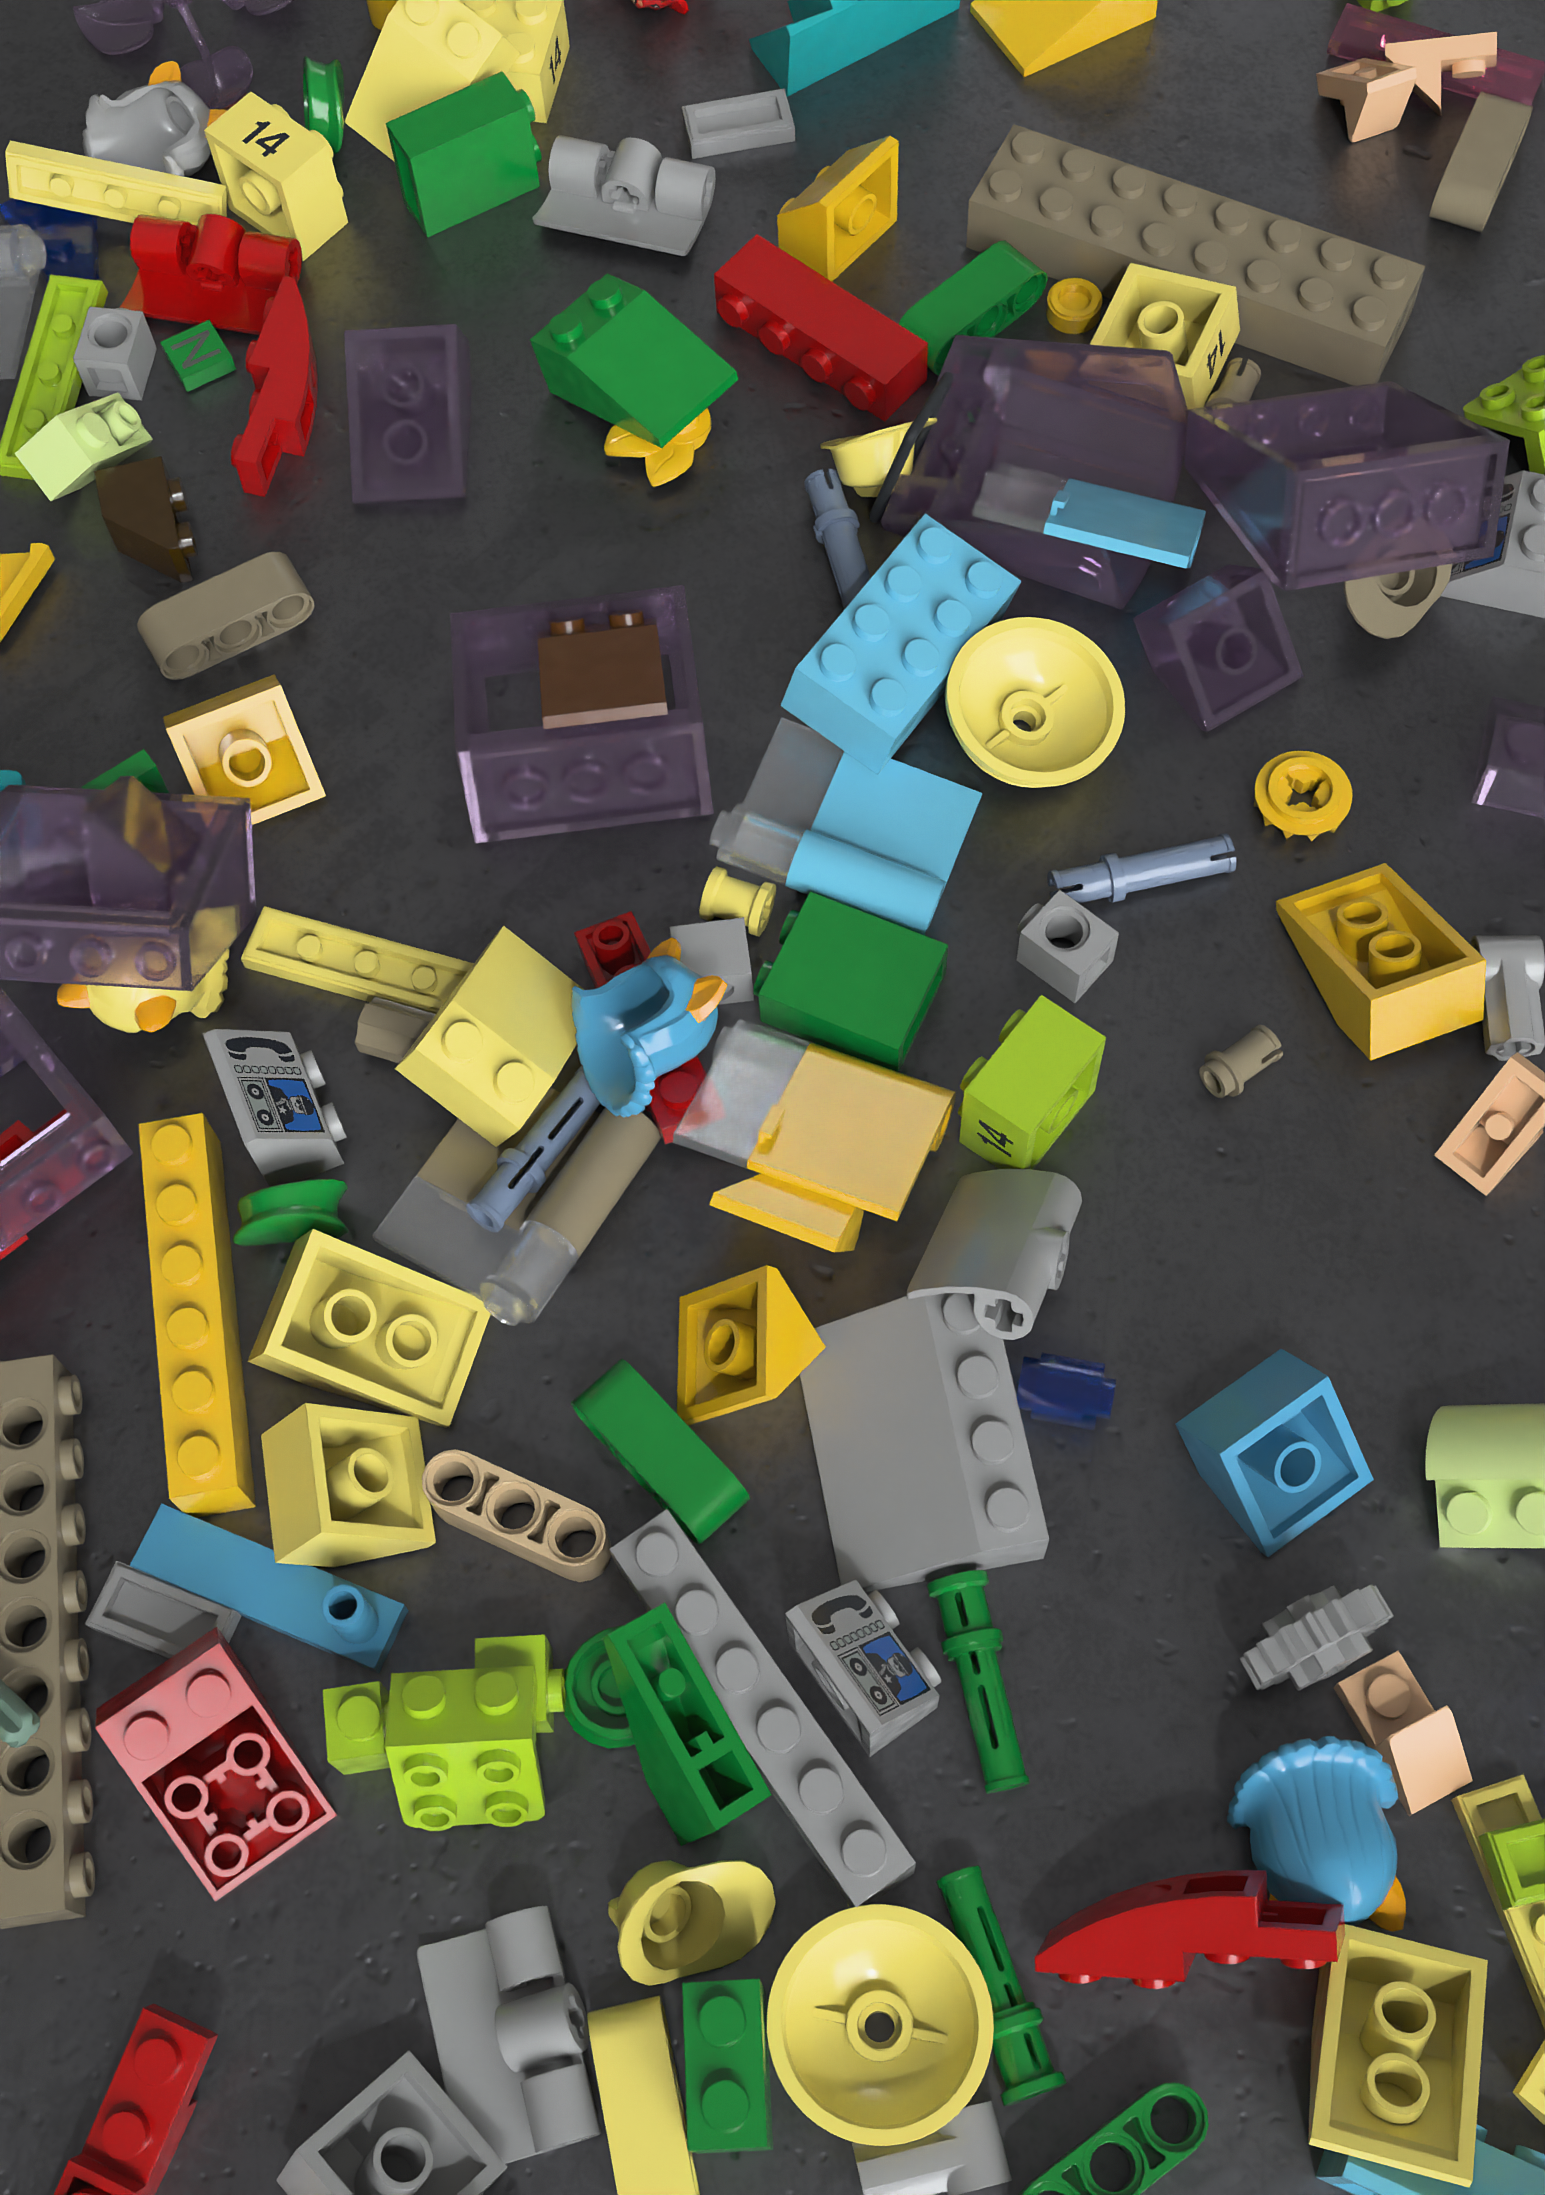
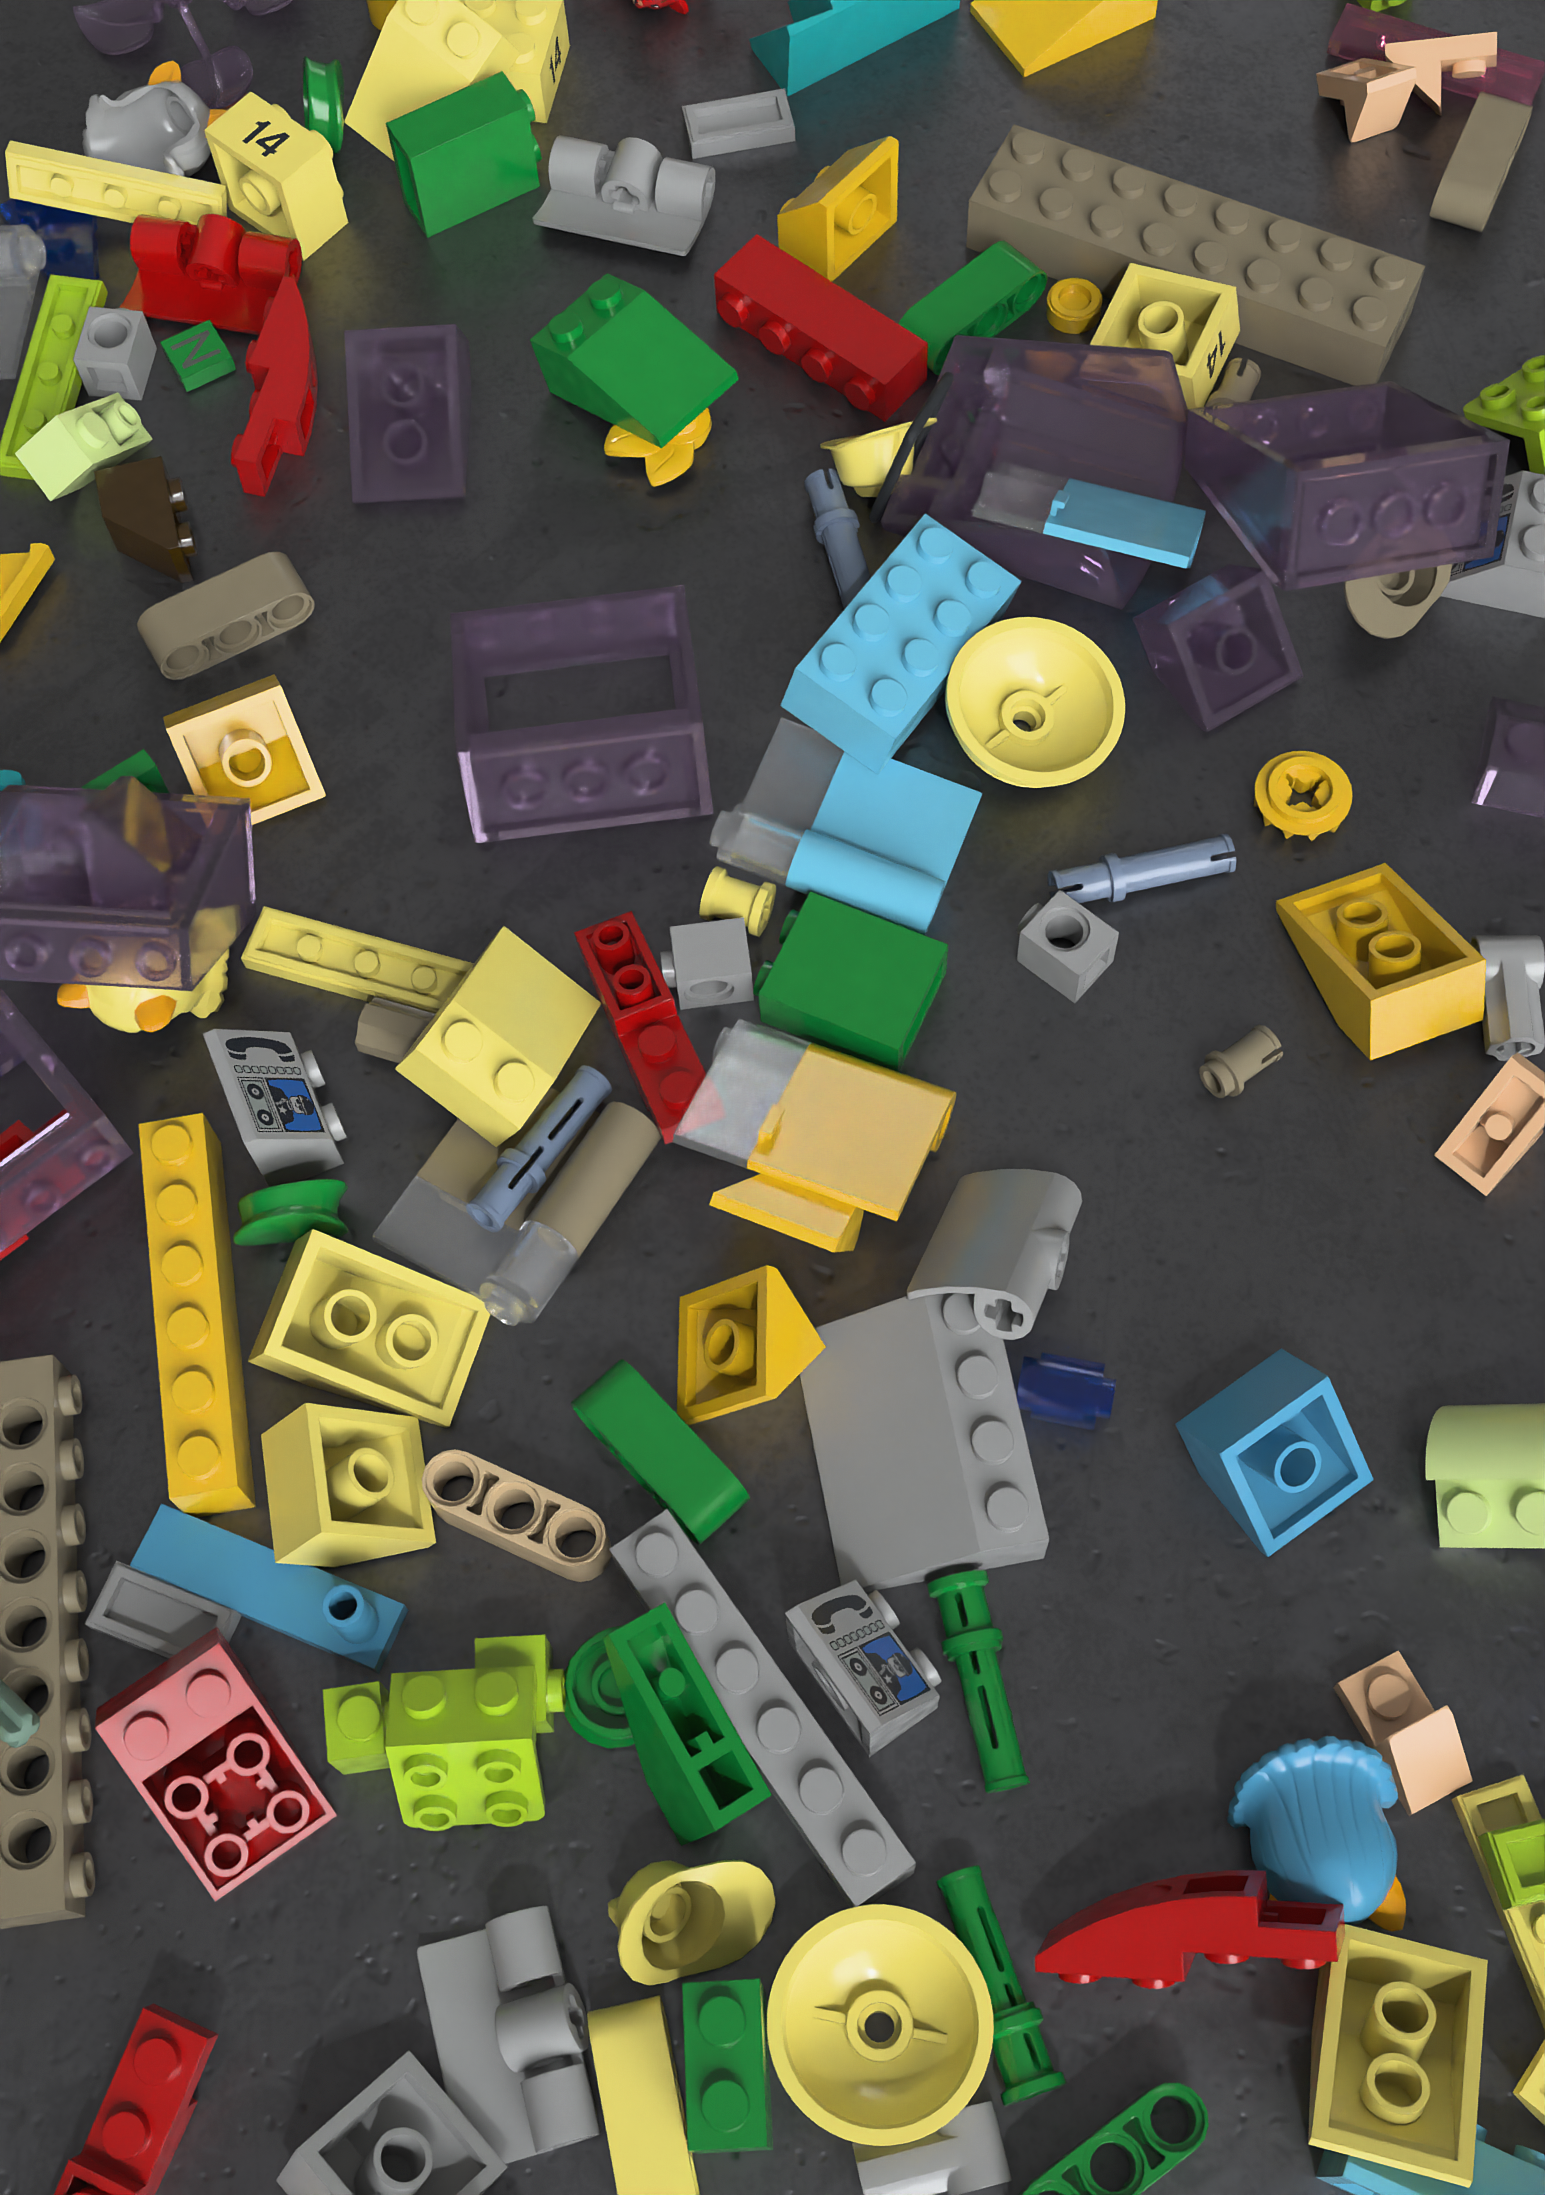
(600, 670): reddish brown slope -> none
(643, 1026): dark azure hair -> none
(1029, 1086): lime brick -> none
(1316, 1637): light grey gear -> none

